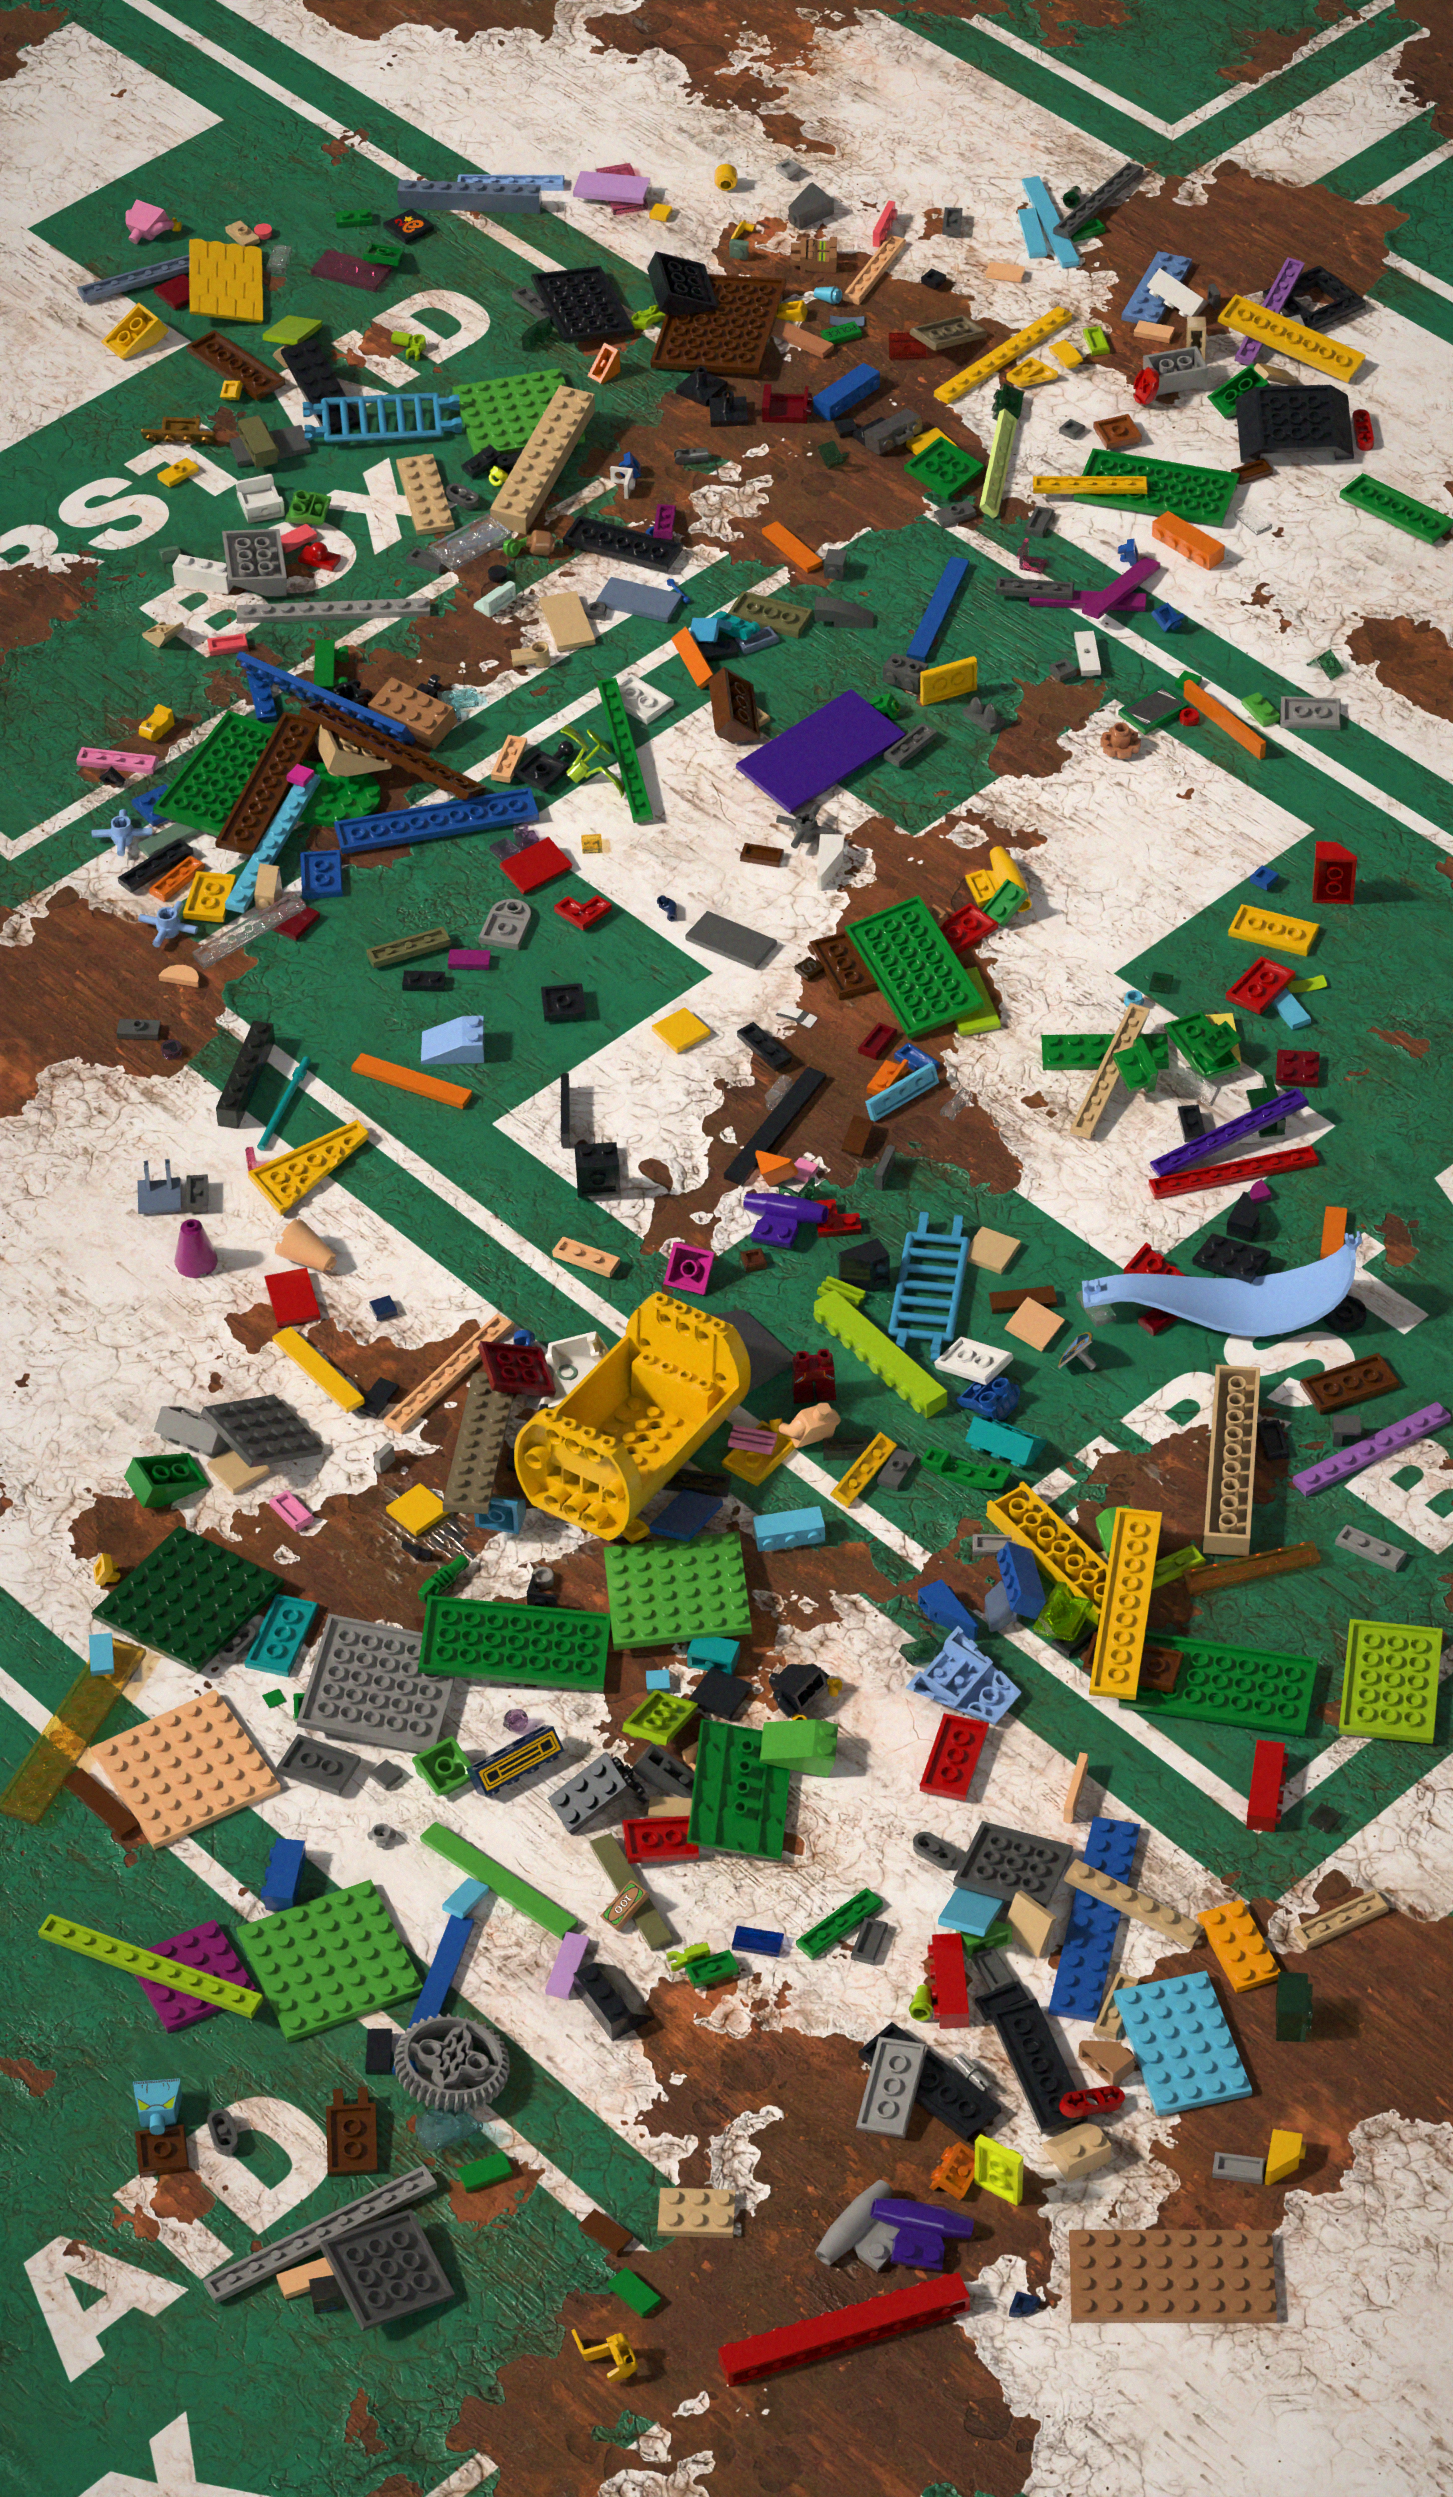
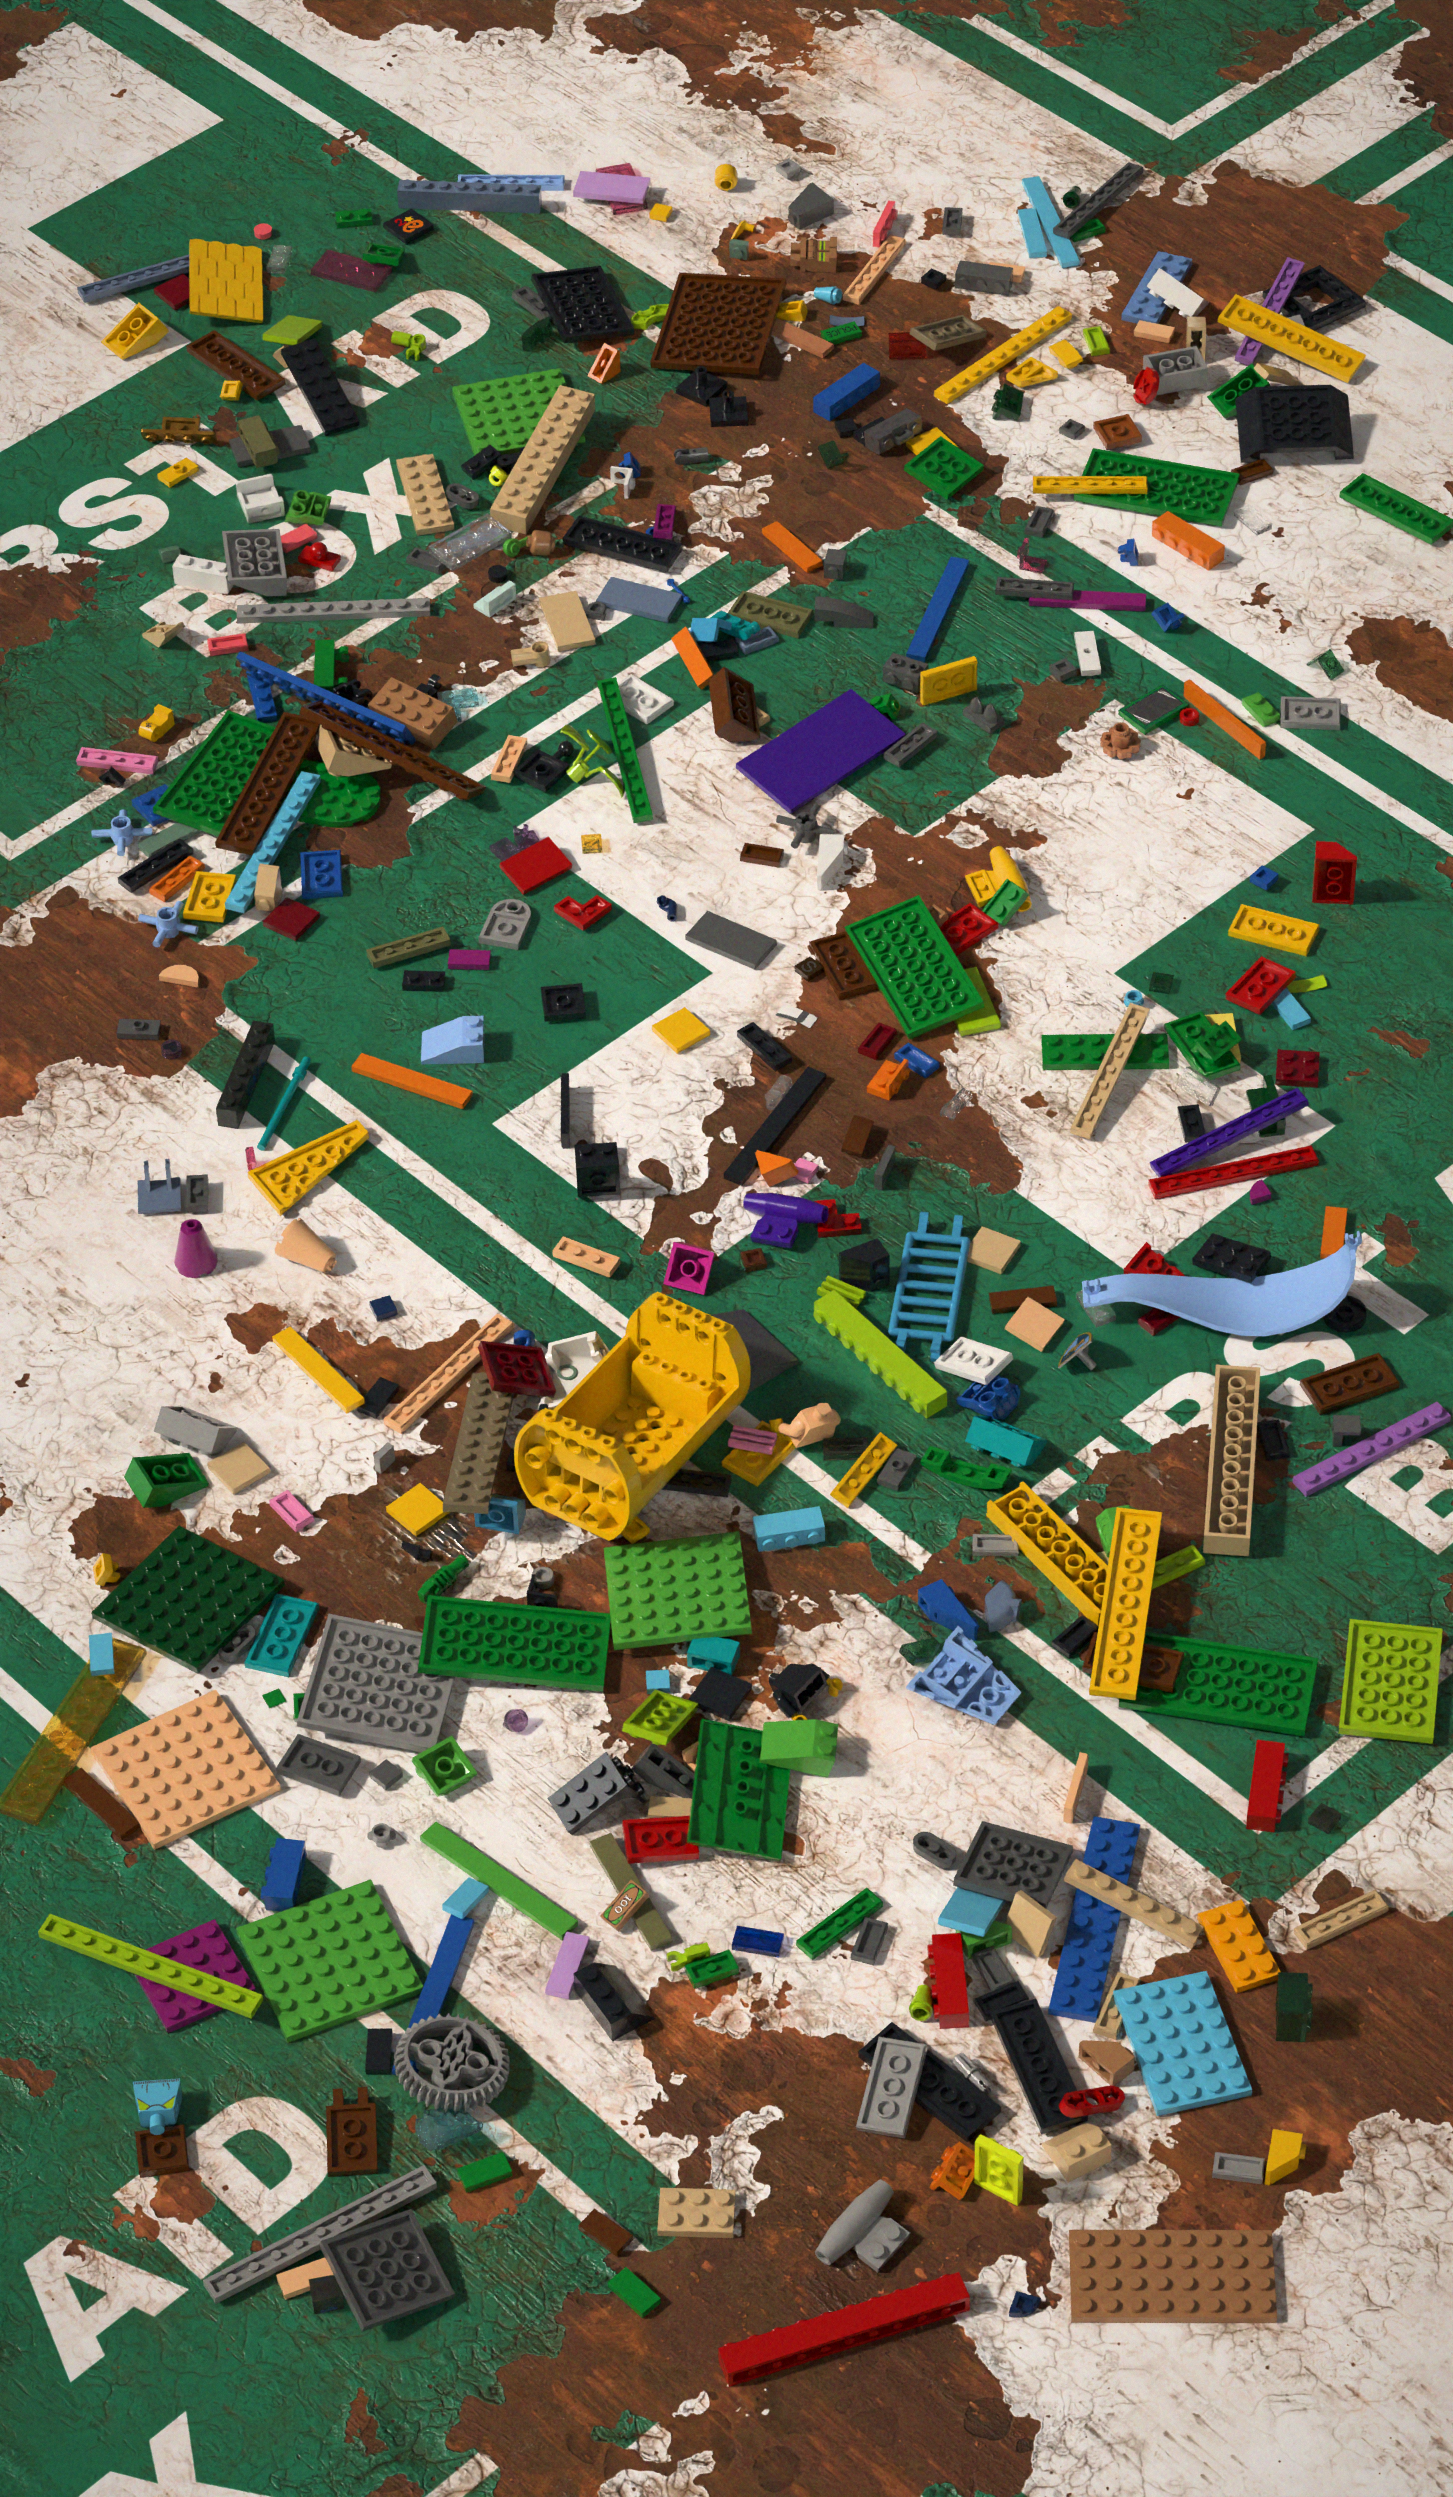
(148, 221): bright pink torso -> none
(222, 2134): dark grey plate -> none
(242, 234): tan plate -> none
(249, 930): clear plate -> none
(262, 1430): dark grey plate -> none
(292, 1297): red tile -> none
(300, 775): dark pink tile -> none
(325, 431): dark azure bar -> none
(436, 820): blue plate -> none
(515, 1760): brick -> none
(621, 2350): yellow piece -> none
(680, 285): black slope -> none
(686, 1515): blue tile -> none
(785, 407): dark red panel -> none
(806, 1192): clear green bracket -> none
(811, 1369): dark red hips -> none
(902, 1092): medium azure tile -> none
(921, 2229): dark purple plate -> none
(954, 1757): red plate -> none
(955, 513): dark grey plate -> none
(984, 277): none -> dark grey brick
(998, 463): yellowish green plate -> none
(1021, 1580): blue brick -> none
(1062, 1614): clear neon green bracket -> none
(1121, 587): magenta tile -> none
(1137, 1067): green bracket -> none
(1179, 683): green tile -> none
(1214, 296): dark grey tile -> none
(1244, 1219): black slope -> none
(1251, 1567): clear orange plate -> none
(1360, 435): red beam -> none
(1370, 1548): light grey tile -> none

